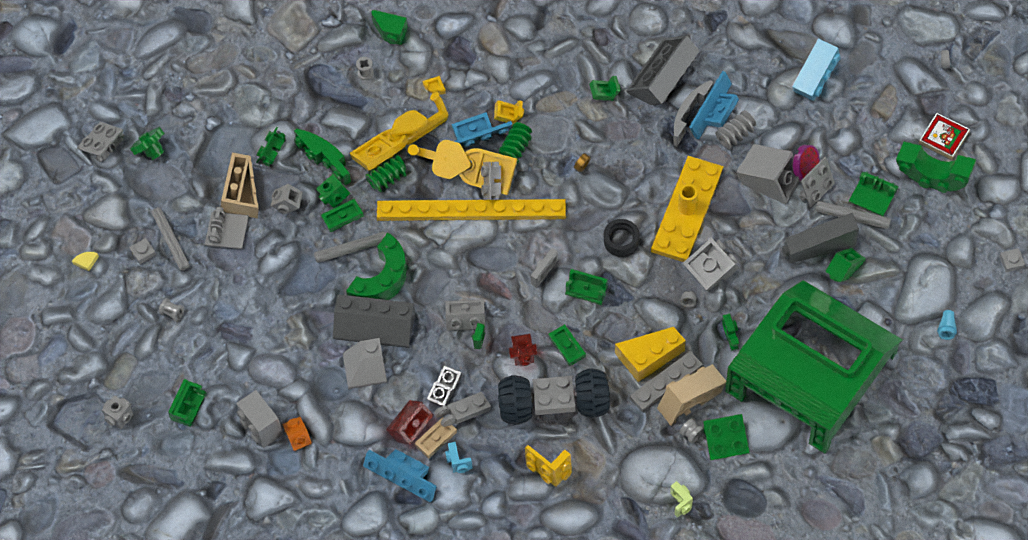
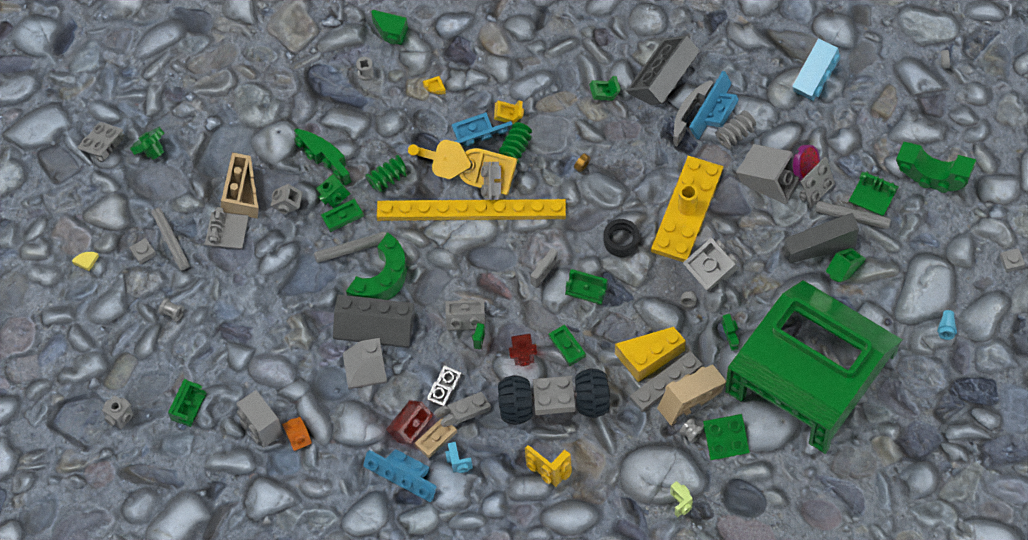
(267, 153): green hinge -> none
(404, 132): yellow plate -> none
(944, 136): tile -> none

